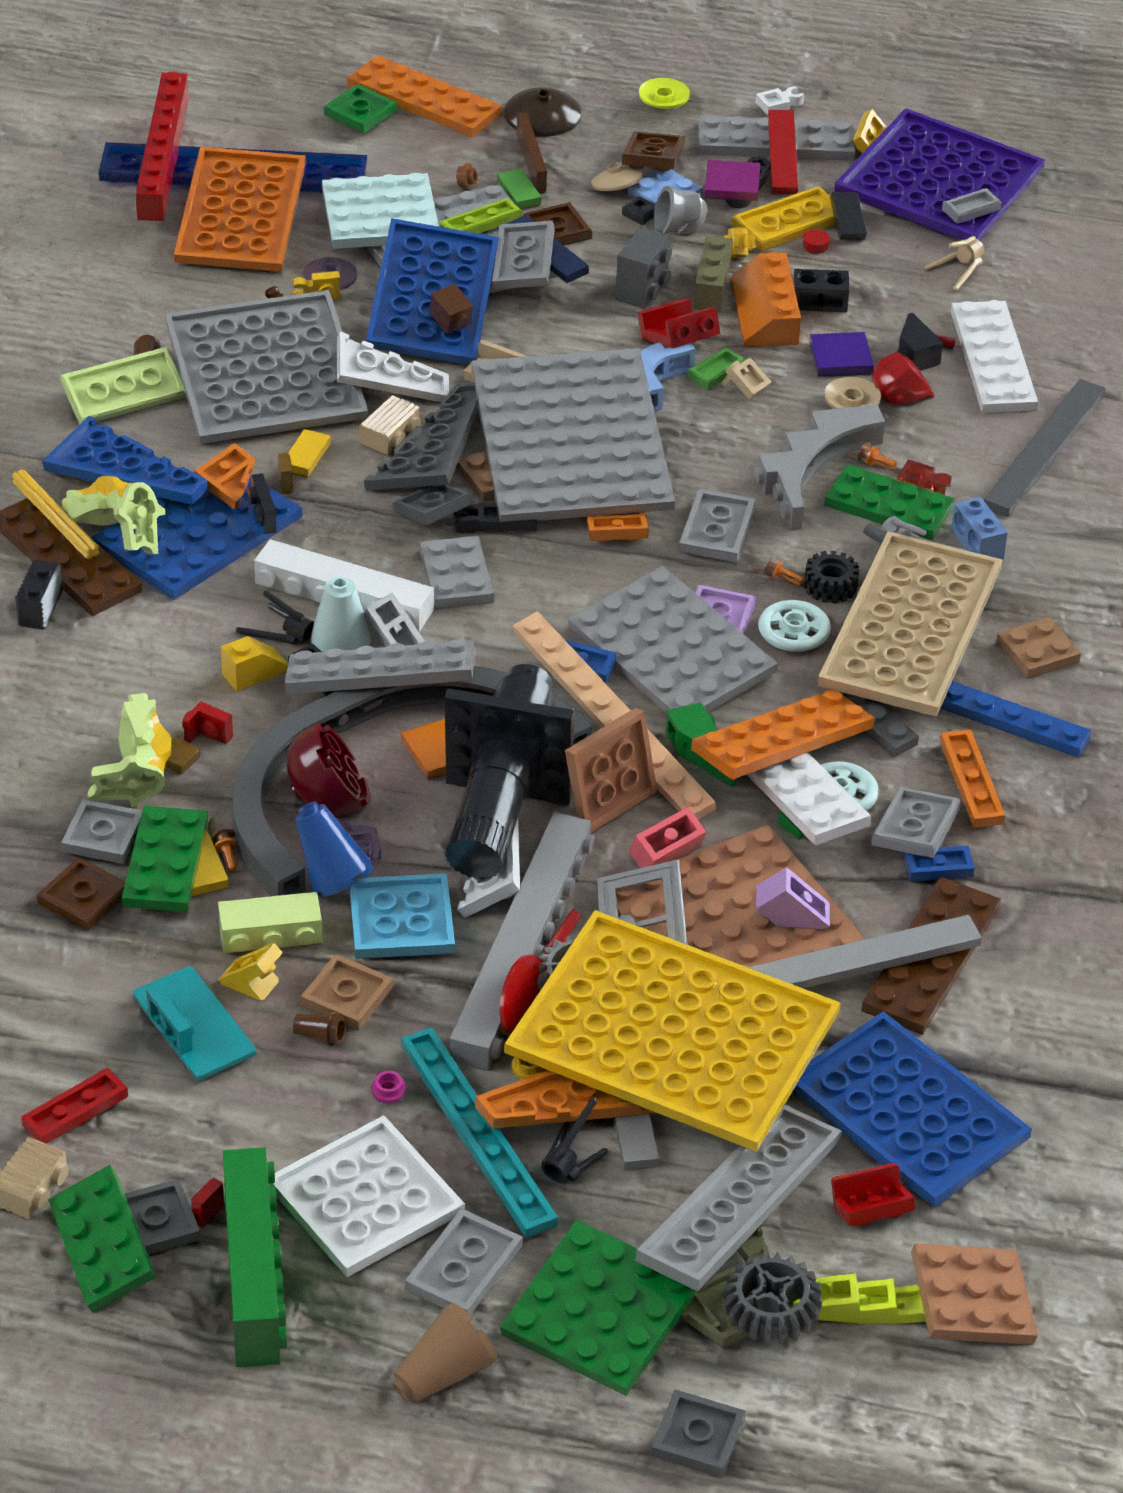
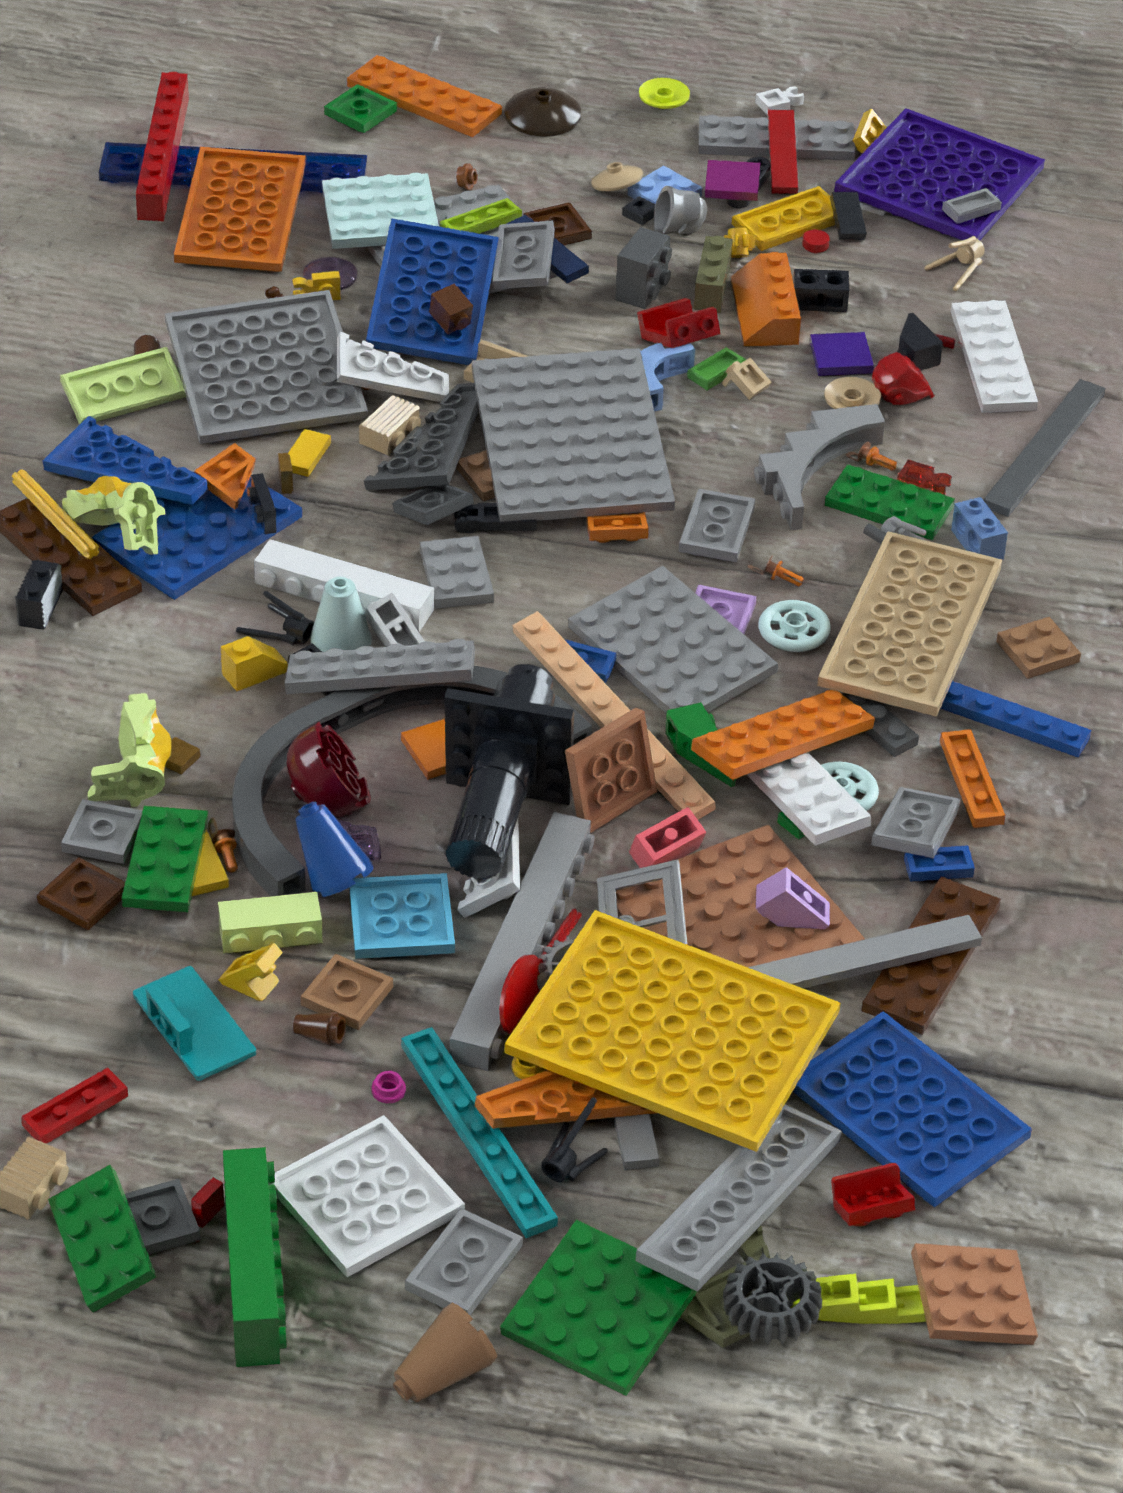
(209, 722): red bracket -> none
(519, 188): bright green tile -> none
(531, 152): reddish brown tile -> none
(653, 150): reddish brown plate -> none
(698, 1433): dark grey plate -> none
(830, 588): black tyre -> none

